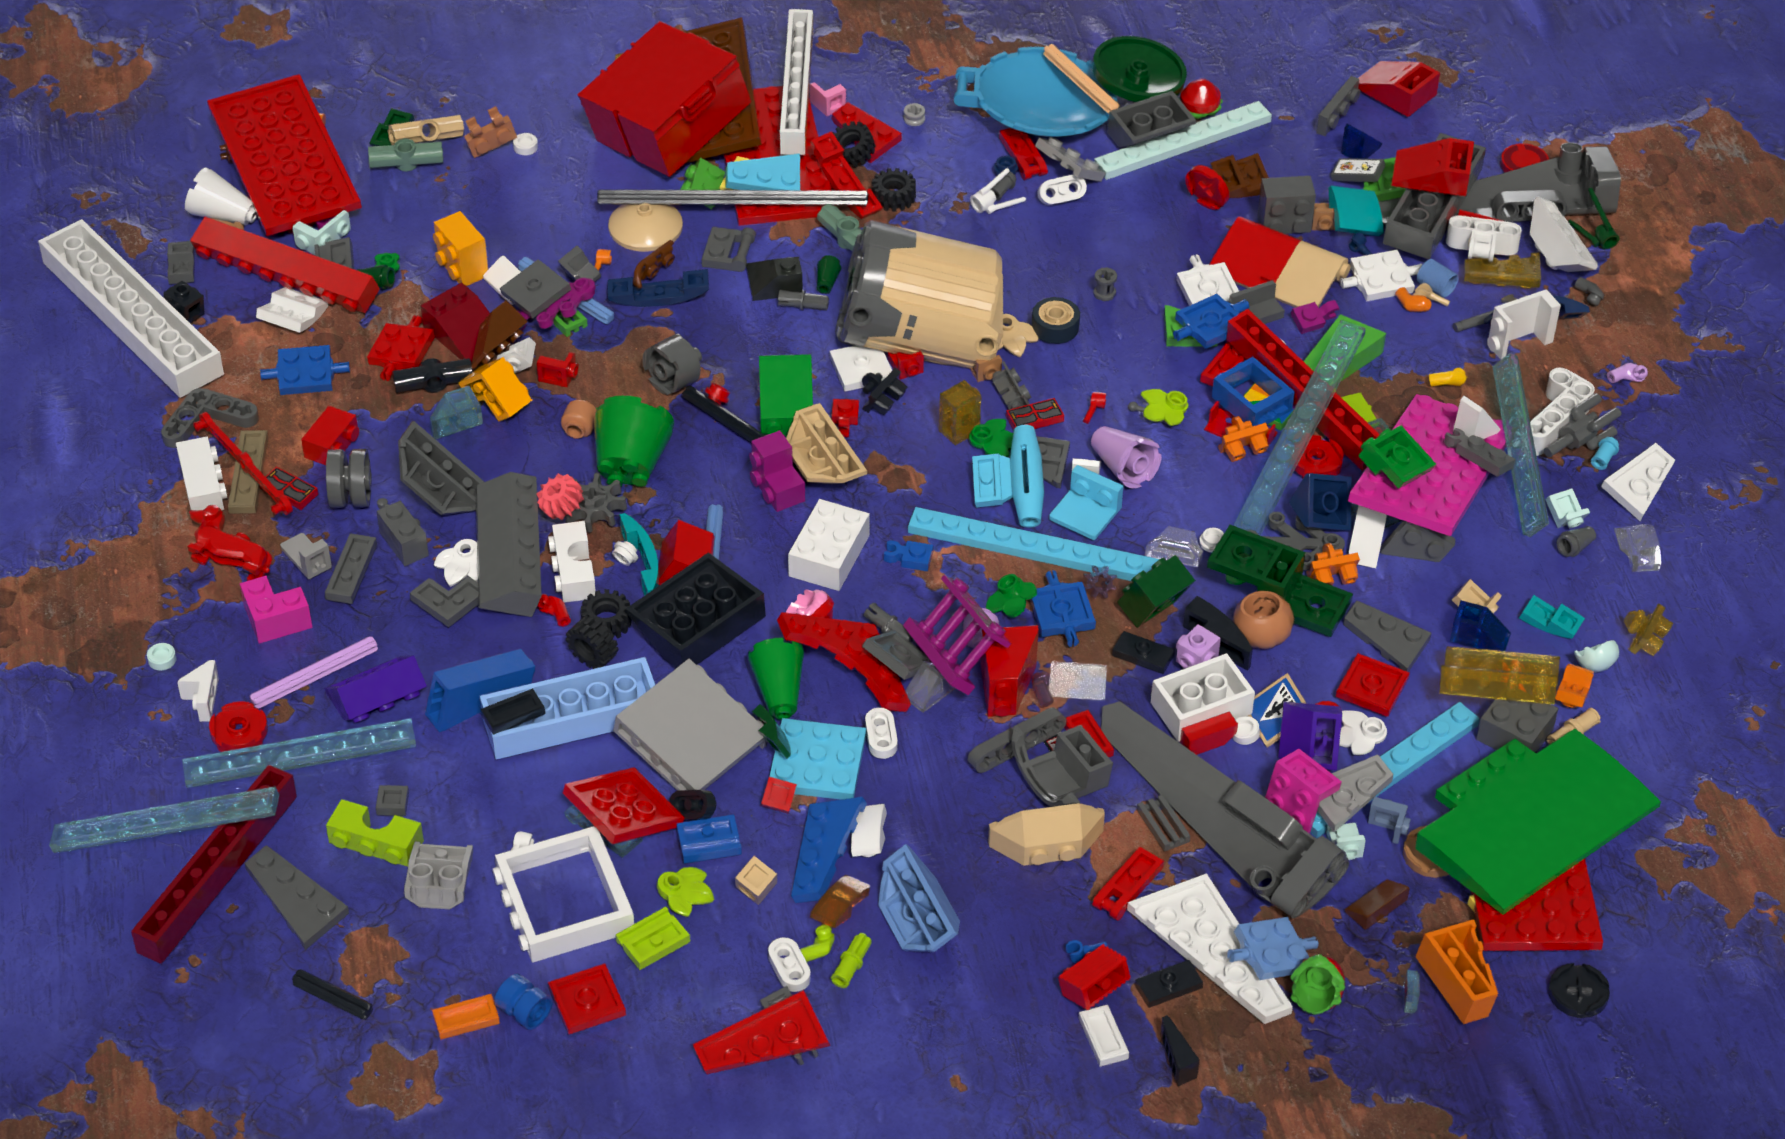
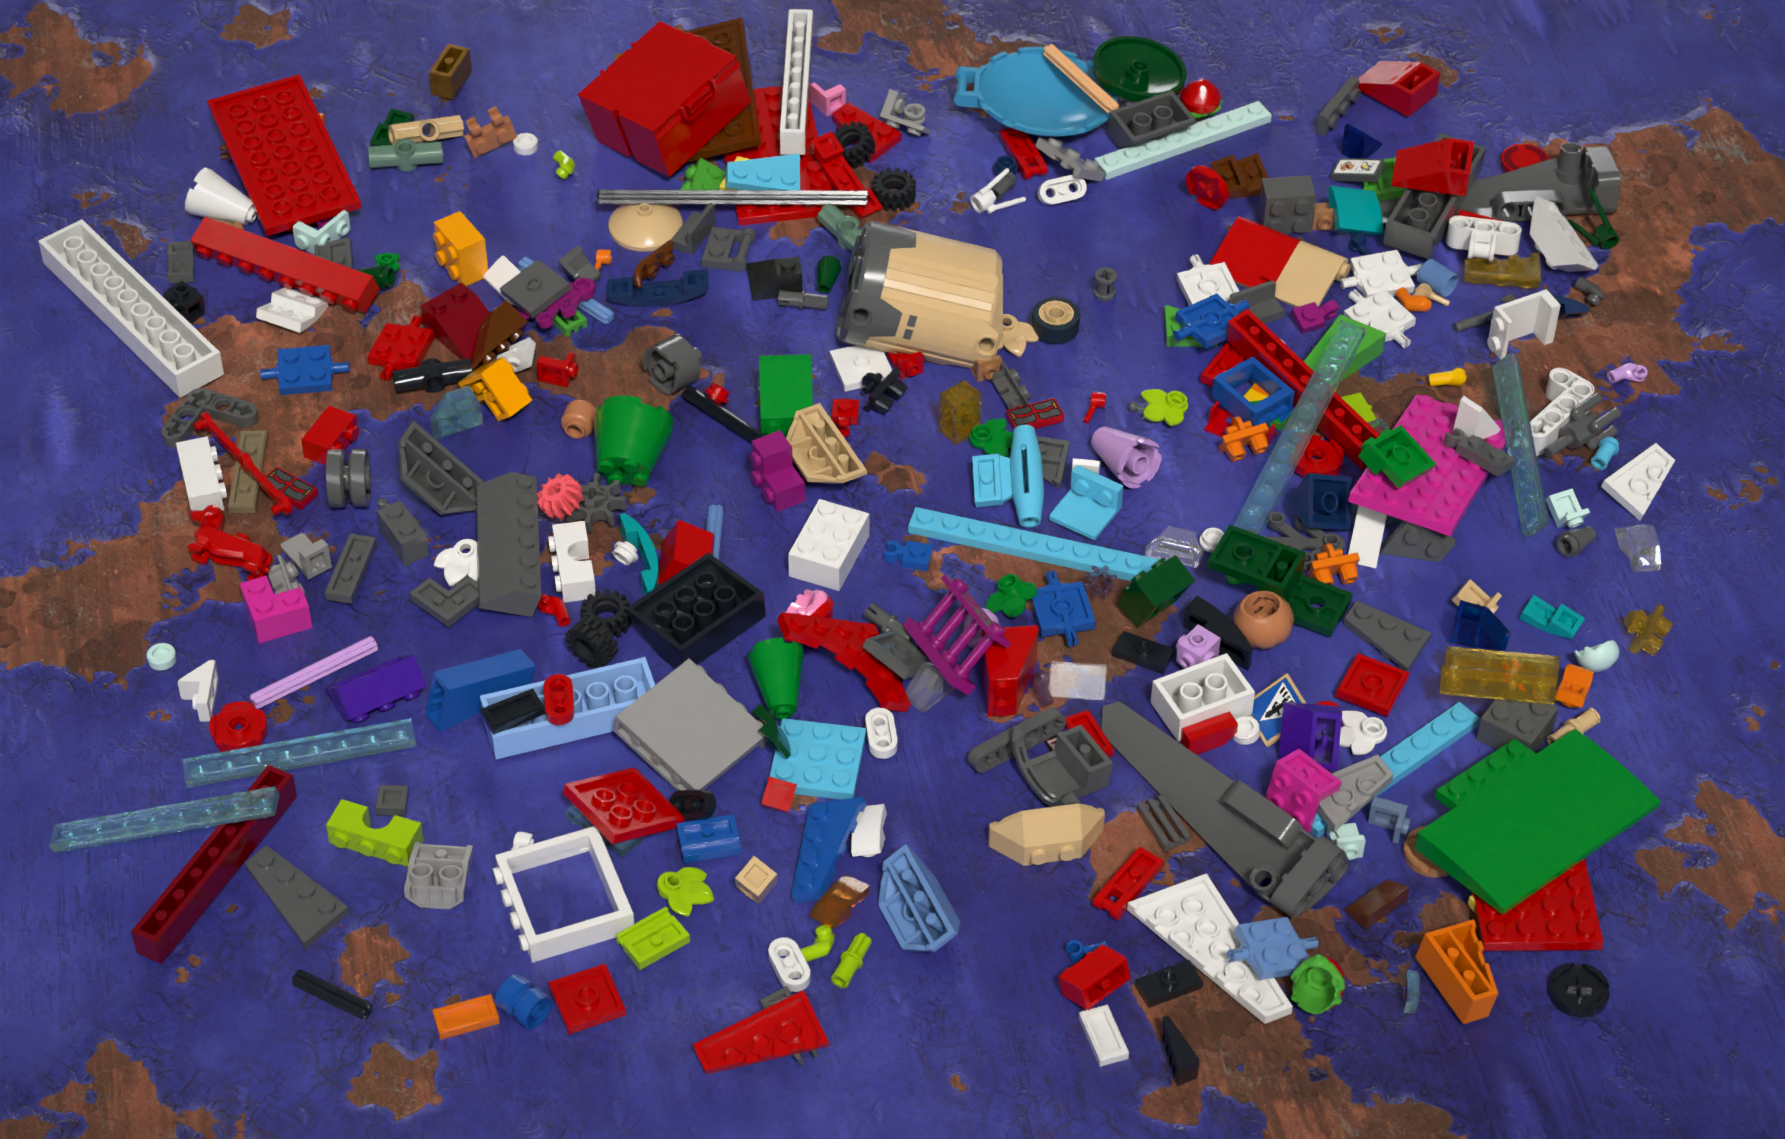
(284, 576): none -> light grey hinge
(450, 71): none -> pearl gold brick
(559, 699): none -> red plate
(566, 164): none -> lime arm
(695, 230): none -> dark grey panel
(893, 107): none -> light grey bracket
(1382, 313): none -> white plate

